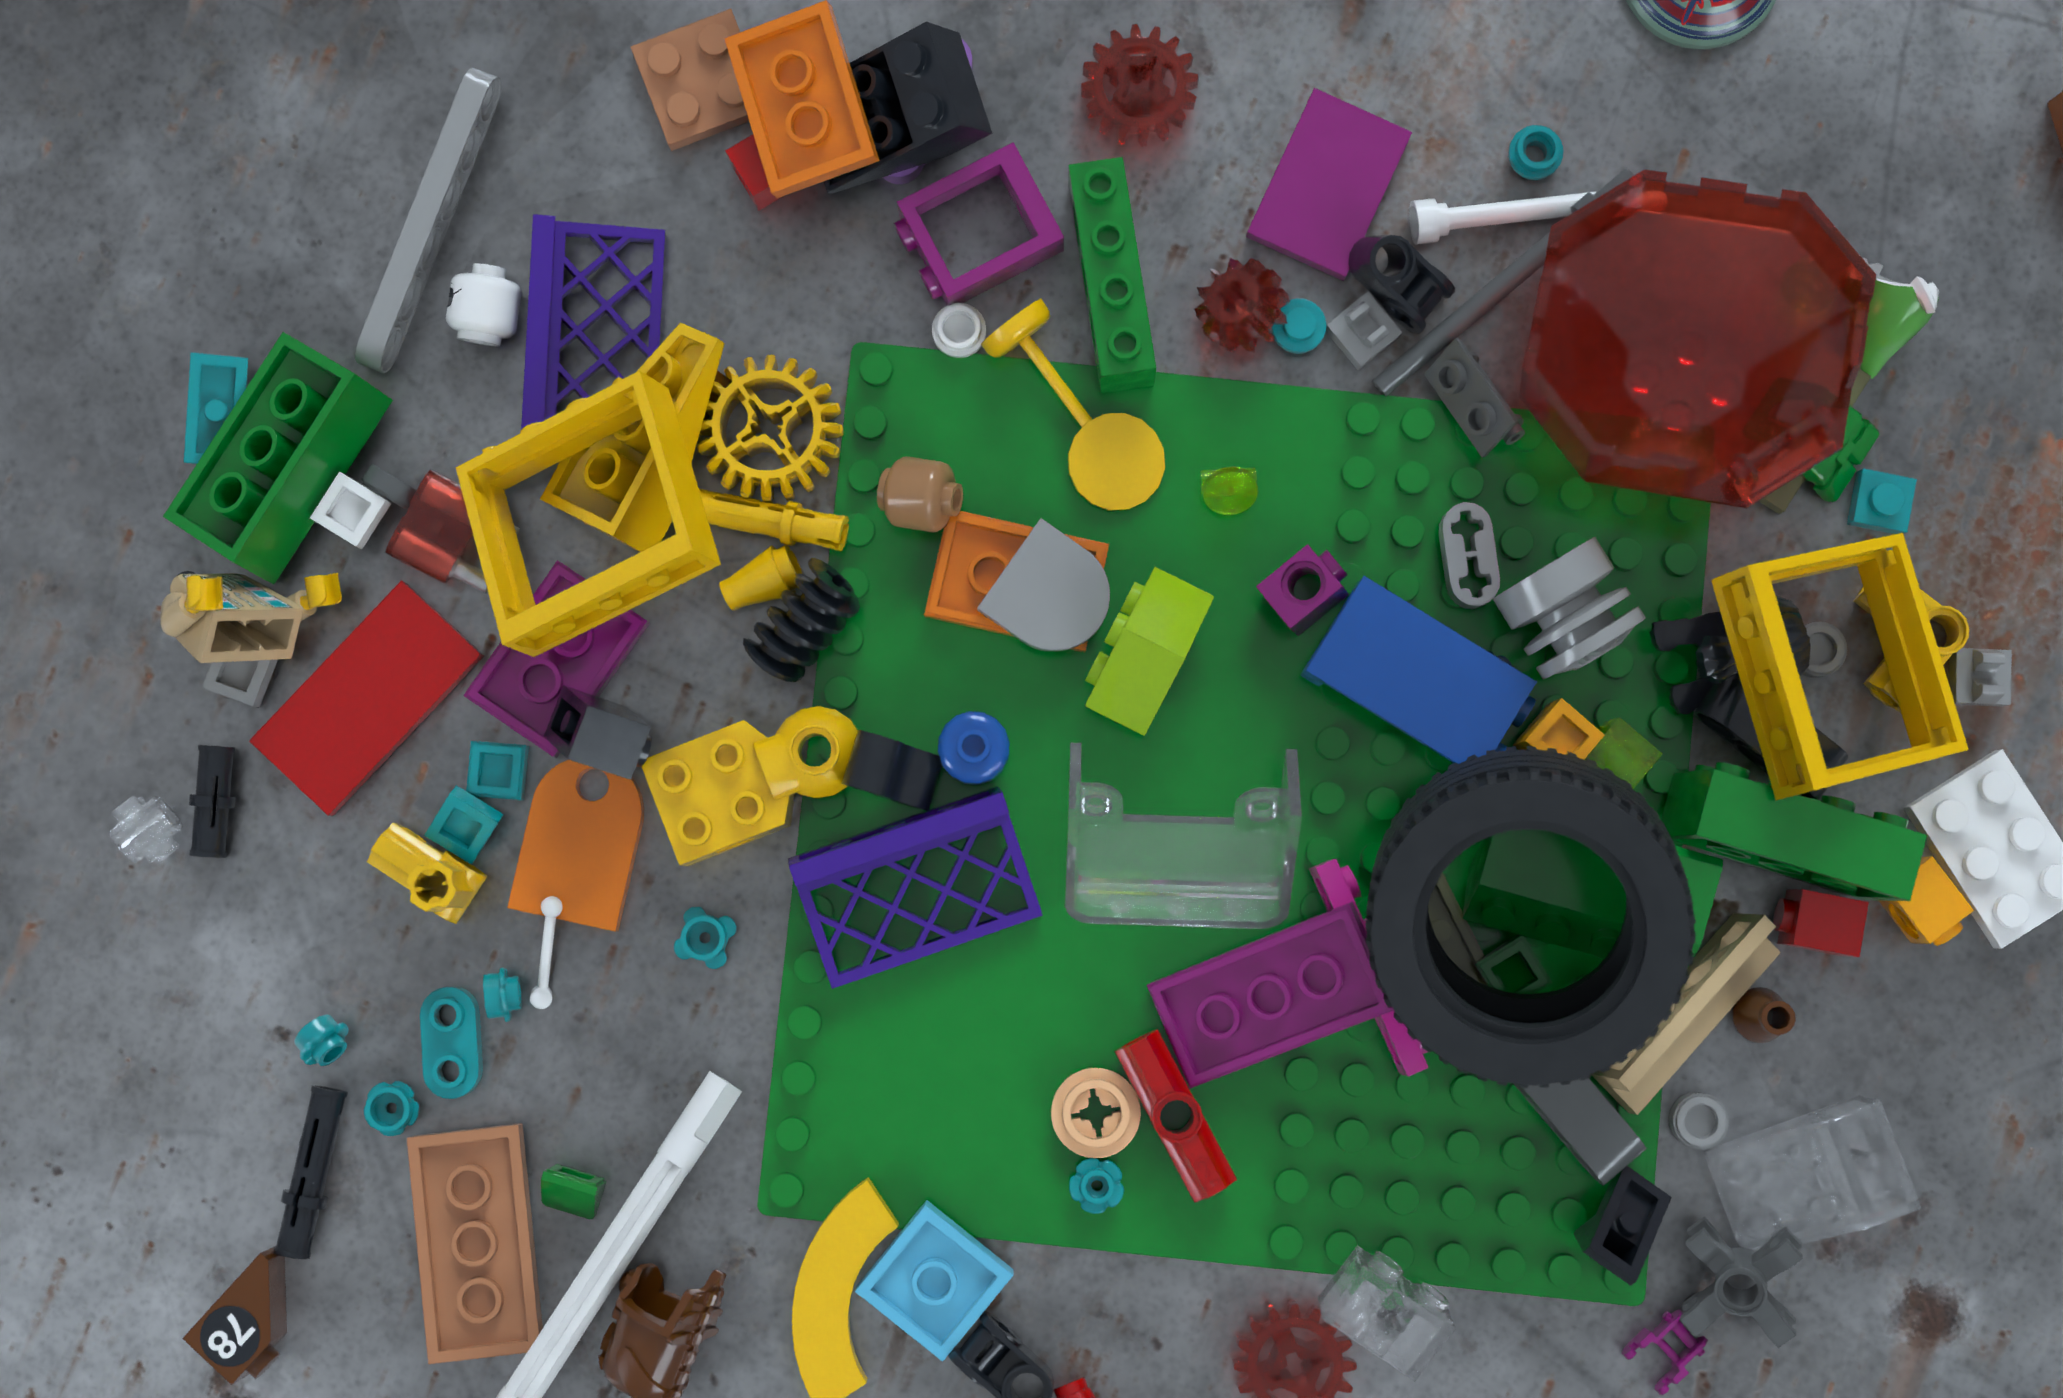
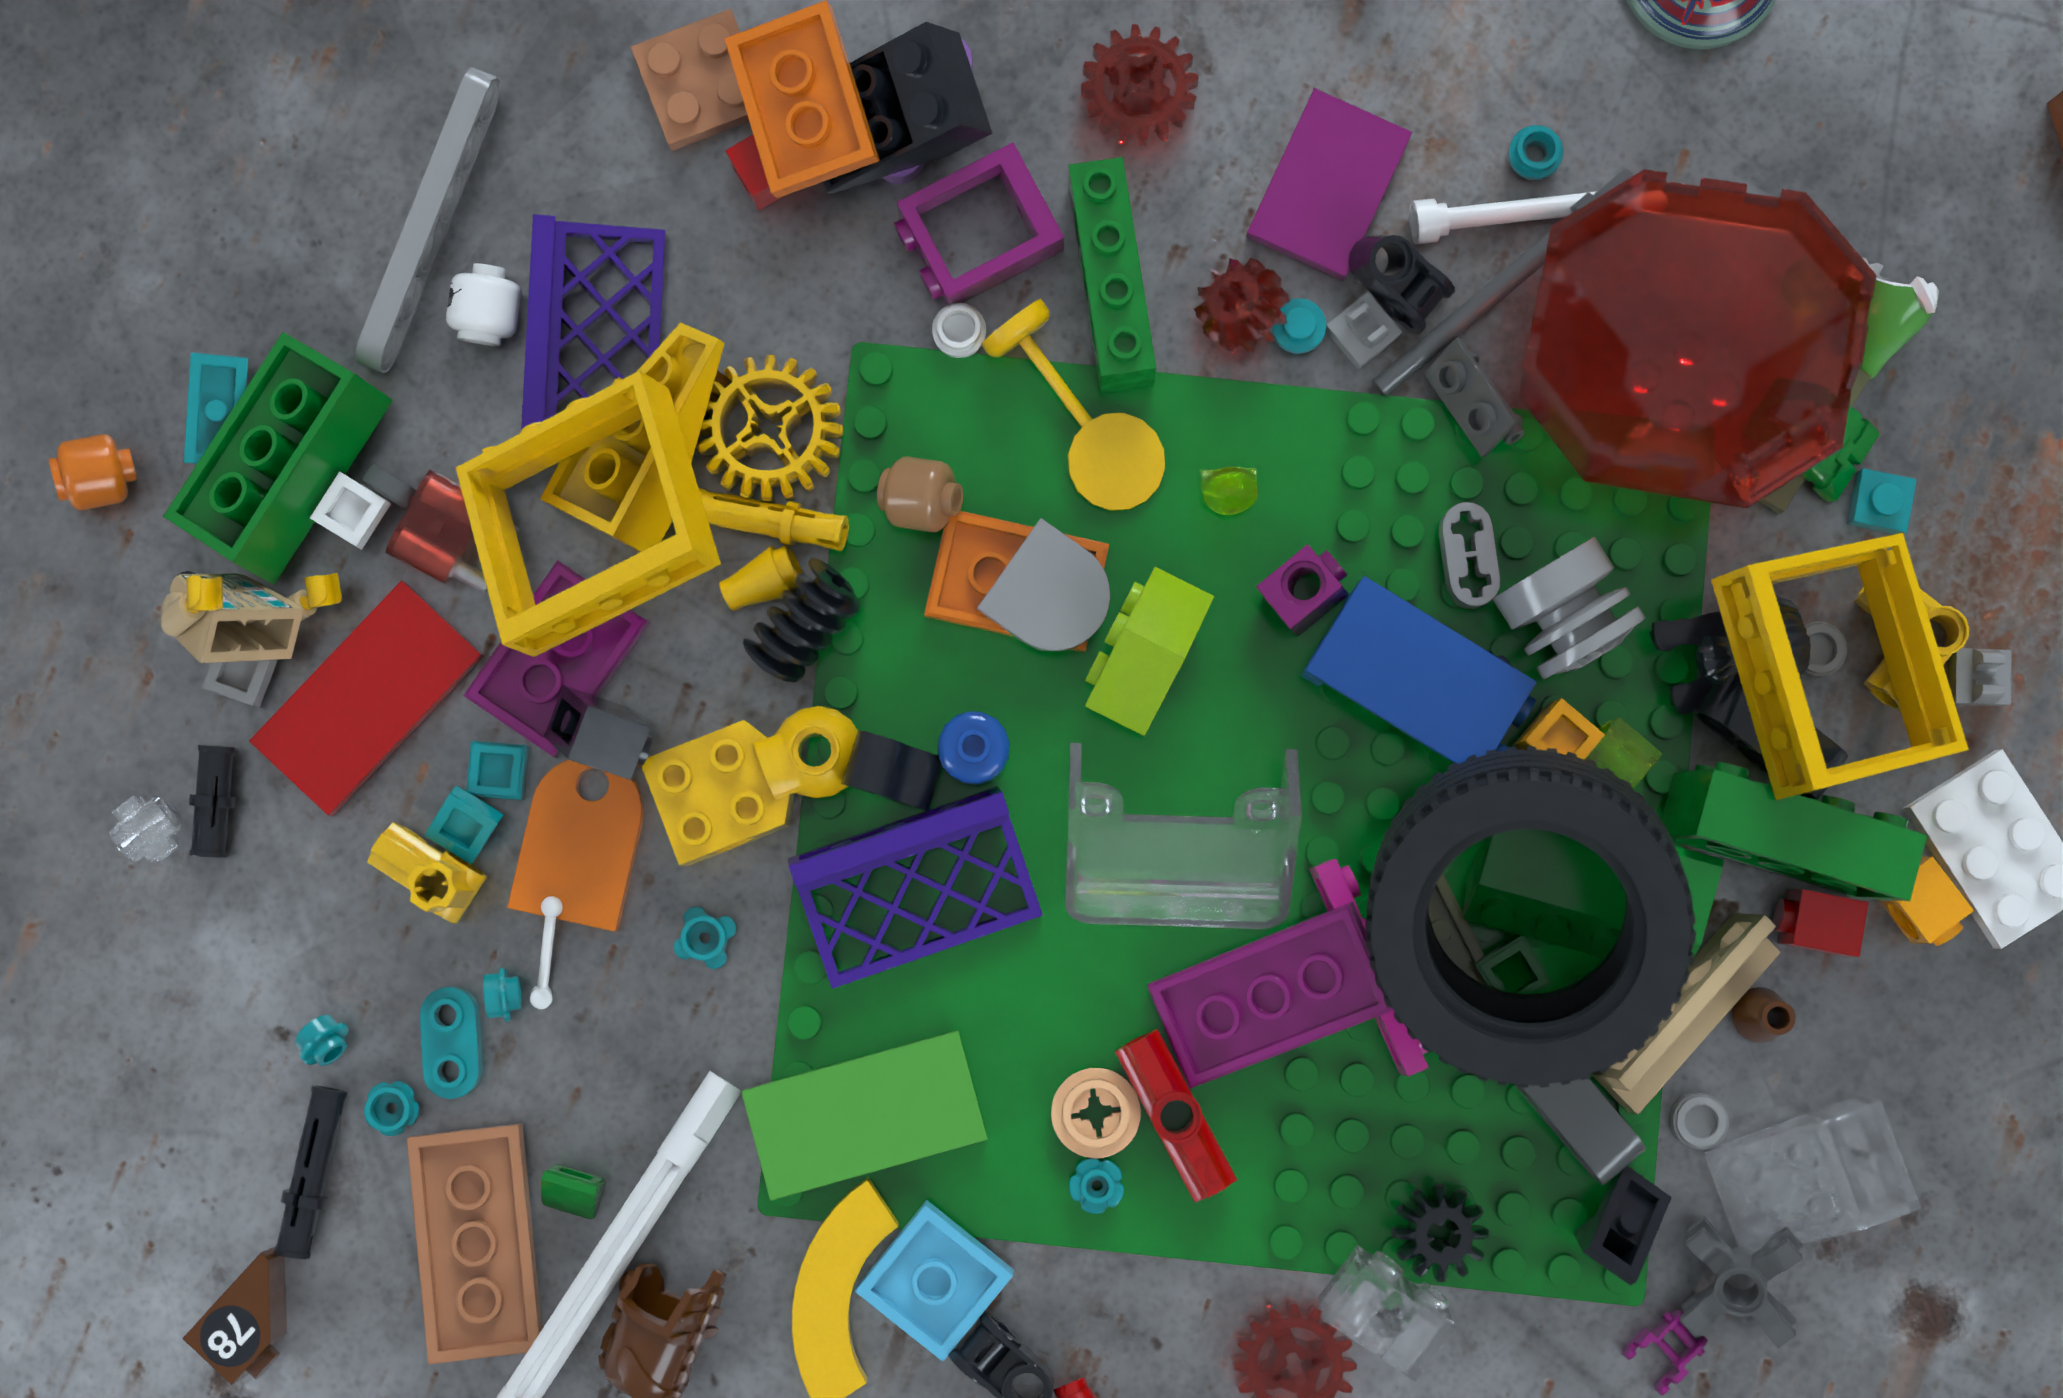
(92, 472): none -> orange head
(864, 1115): none -> bright green tile
(1437, 1212): none -> black gear

